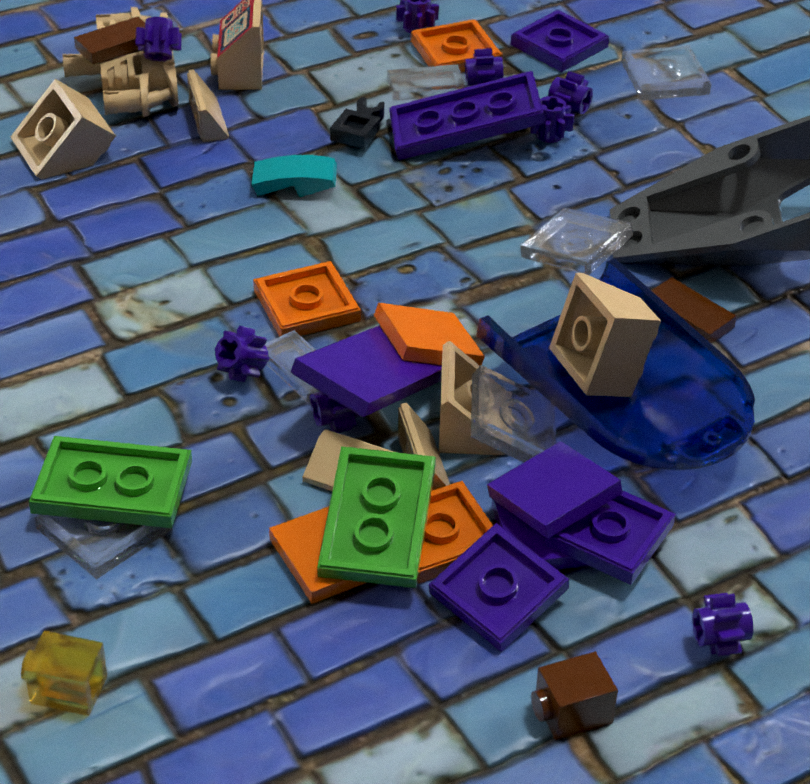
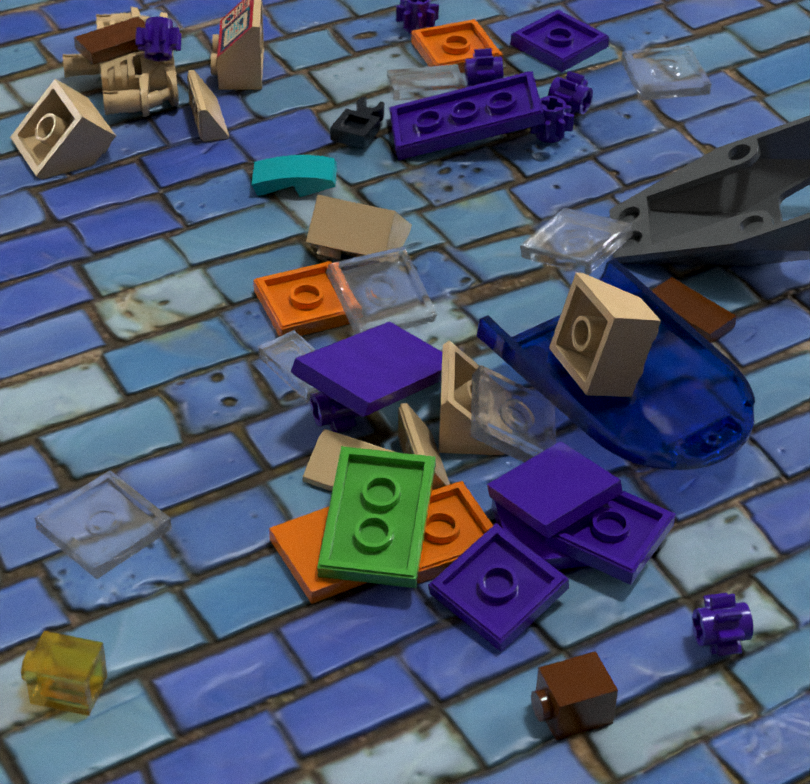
(111, 482): bright green tile -> none
(241, 354): dark purple gear -> none
(354, 228): none -> tan slope
(381, 290): none -> clear tile
(421, 333): orange tile -> none

